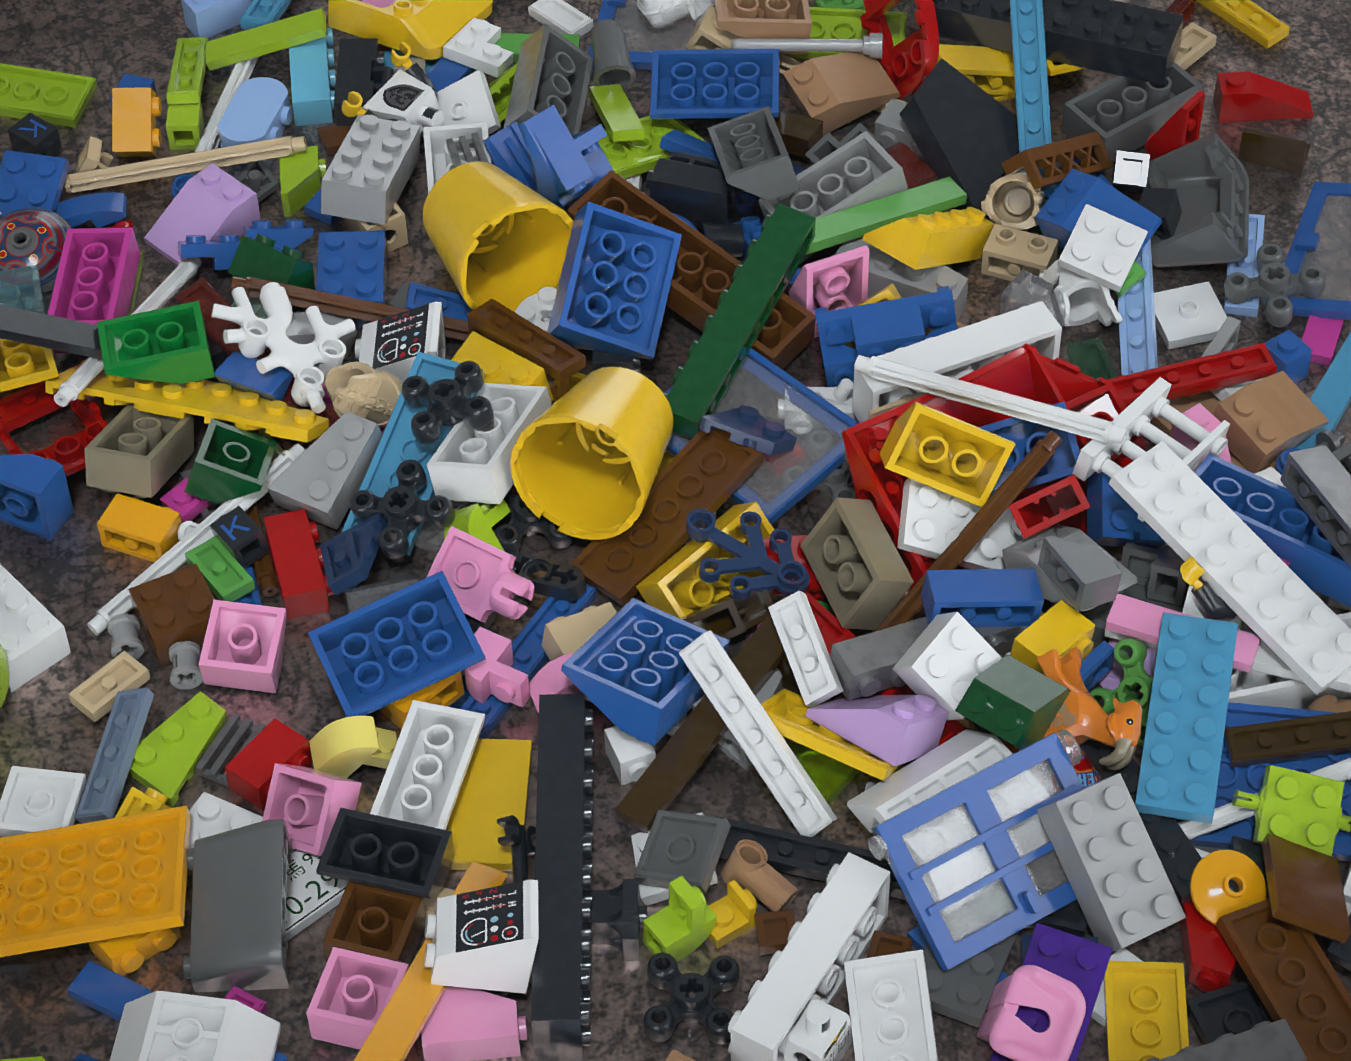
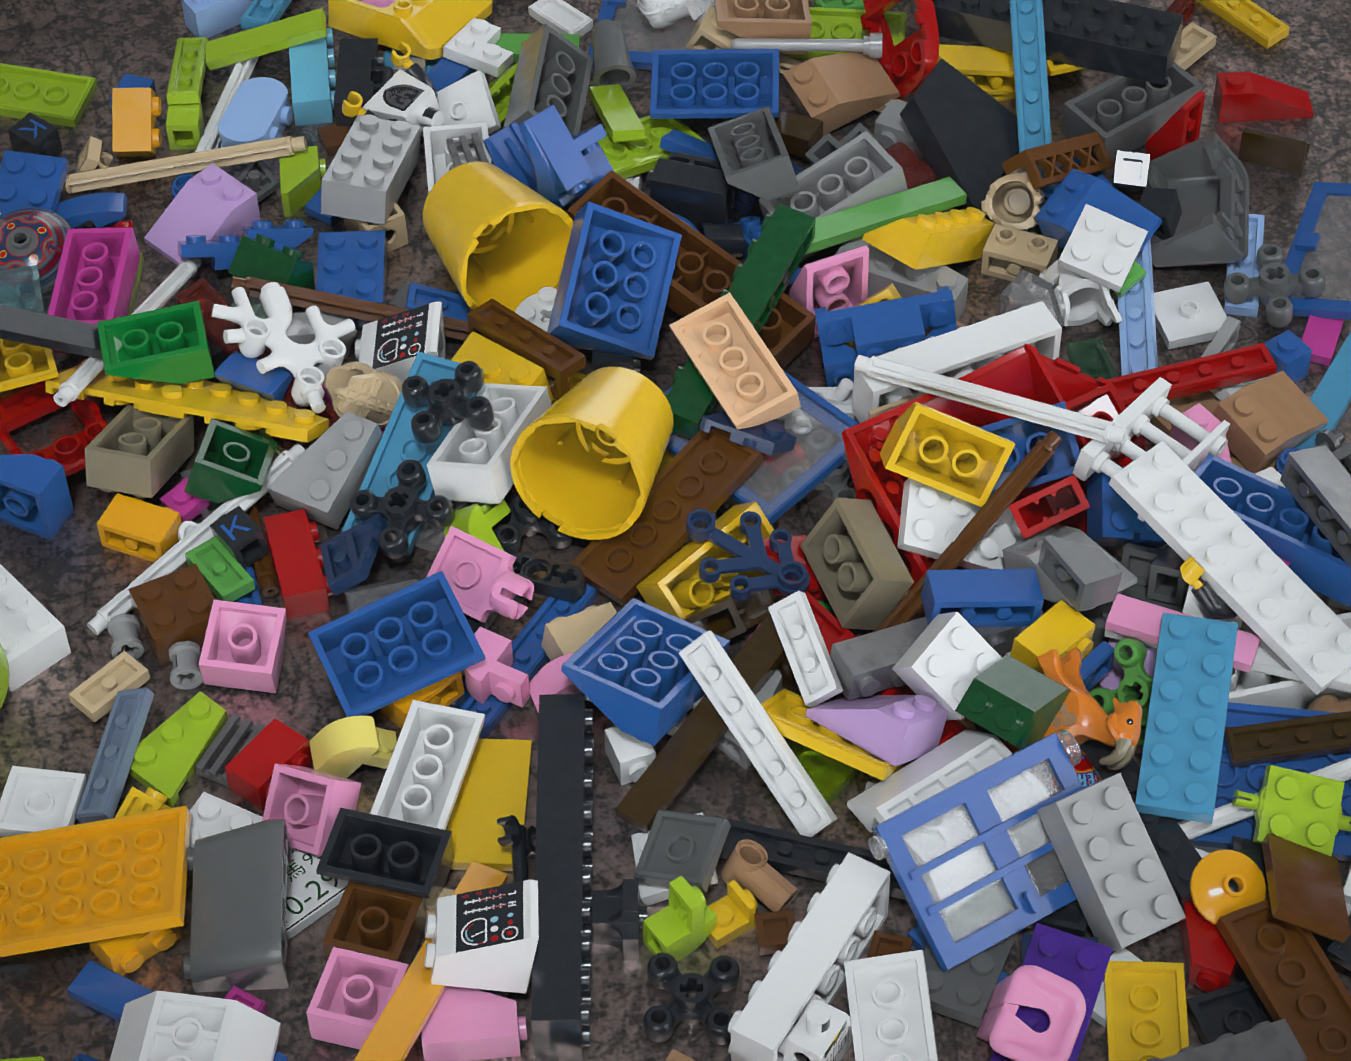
(736, 363): none -> light nougat slope

